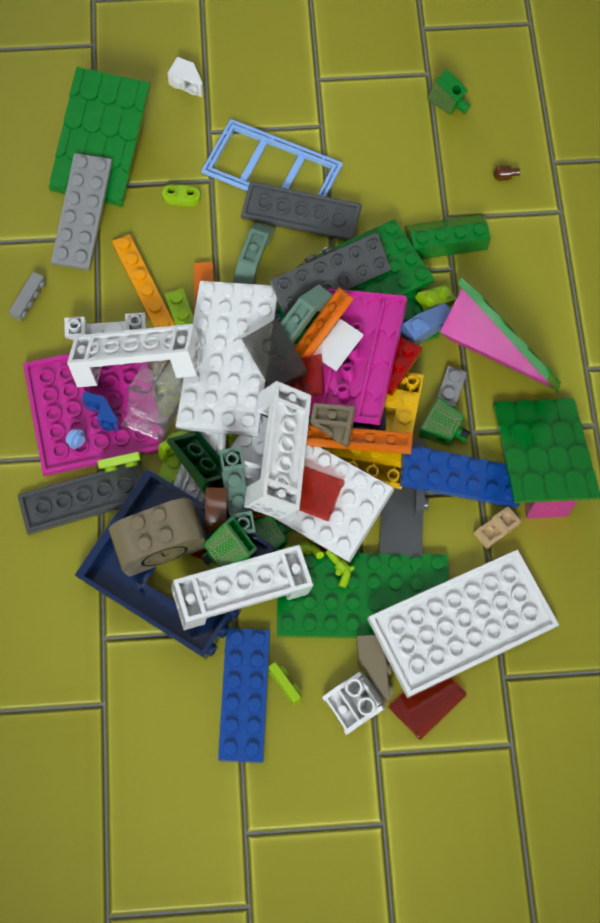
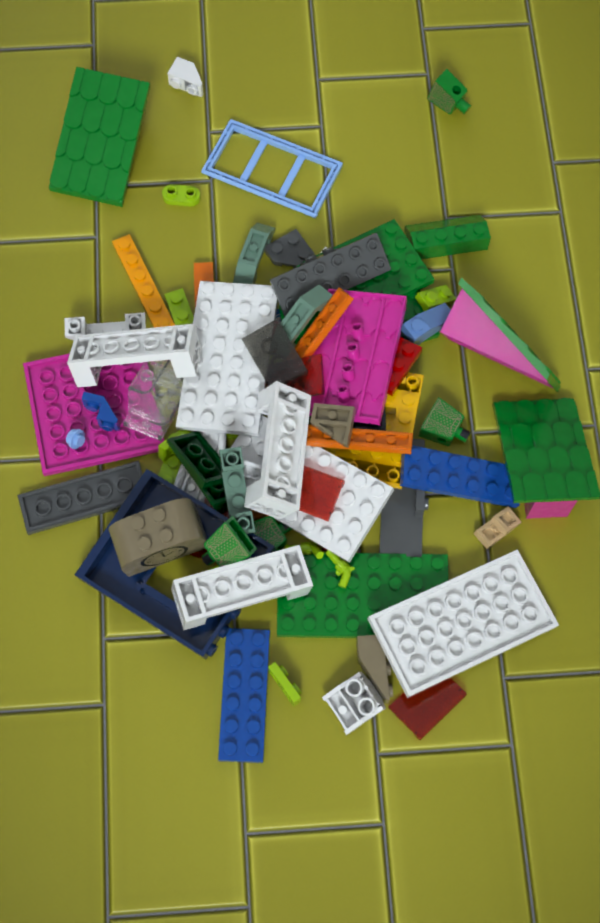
(27, 296): light grey piece -> none
(82, 212): light grey plate -> none
(128, 460): lime plate -> none
(215, 508): reddish brown slope -> none
(288, 250): none -> dark grey plate
(301, 211): dark grey tile -> none
(338, 344): white sticker -> none
(452, 385): light grey plate -> none
(505, 172): reddish brown cylinder -> none

